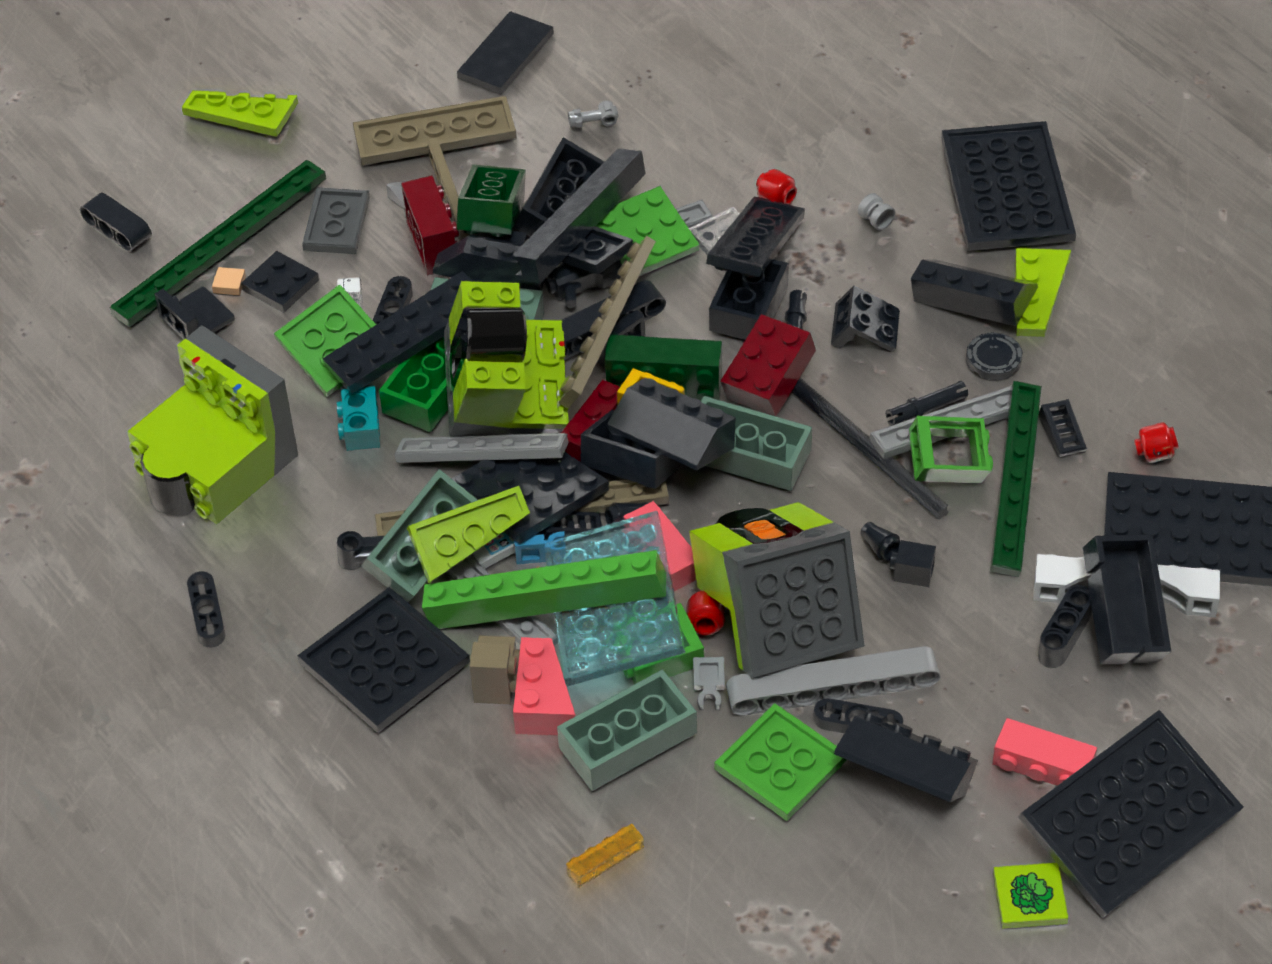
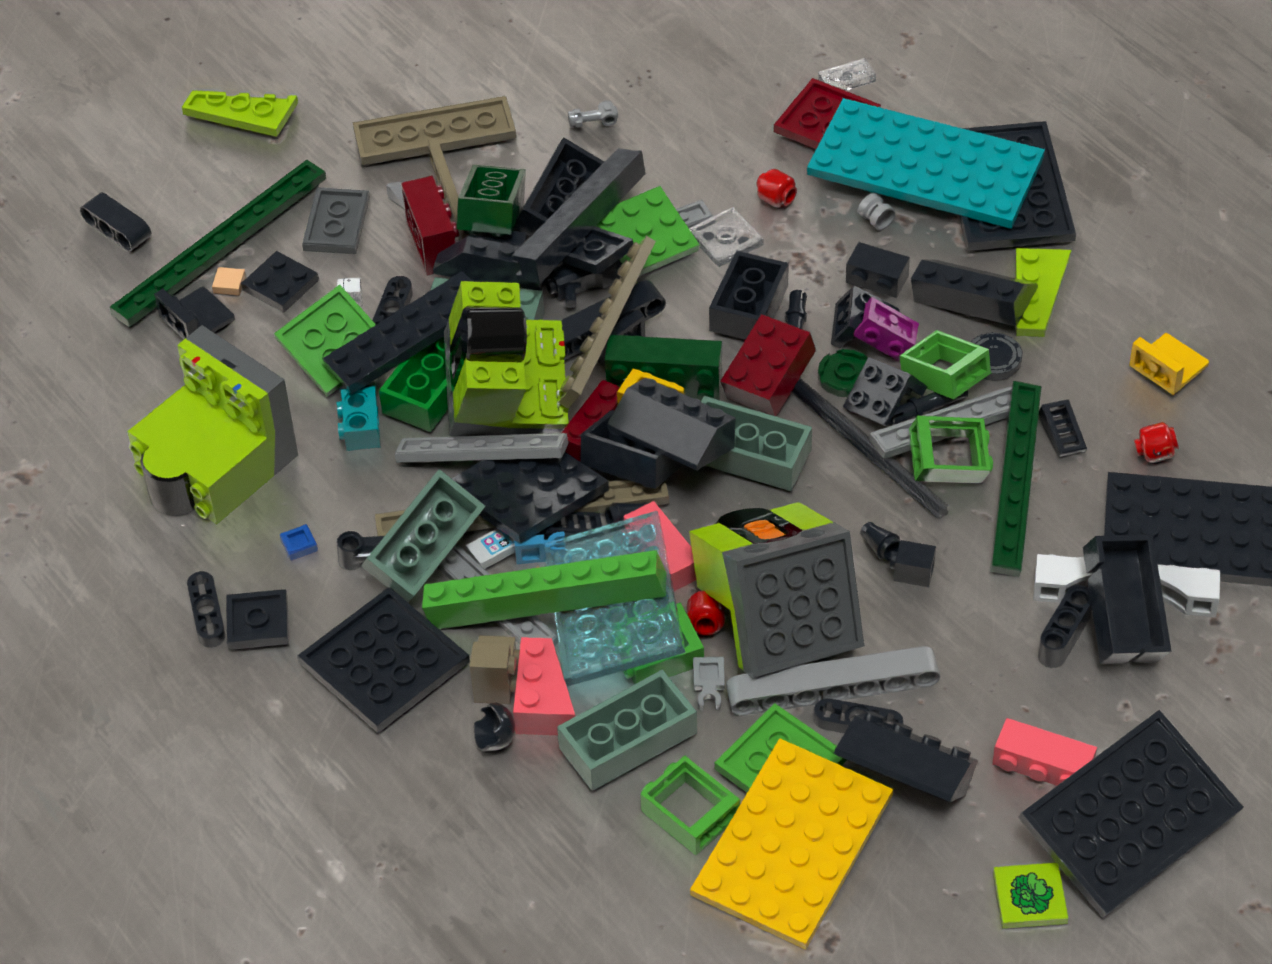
(257, 619): none -> black plate
(298, 542): none -> blue tile
(460, 532): lime wing -> none
(495, 728): none -> black hair
(505, 52): black tile -> none
(604, 855): clear yellow piece -> none
(708, 826): none -> bright green window
(755, 237): black plate -> none
(792, 843): none -> yellow plate
(812, 112): none -> dark red plate
(840, 371): none -> dark green tile
(849, 75): none -> clear plate
(877, 269): none -> black brick
(880, 391): none -> black bracket
(886, 329): none -> magenta bracket
(926, 162): none -> teal plate
(969, 363): none -> bright green window
(1167, 362): none -> yellow bracket

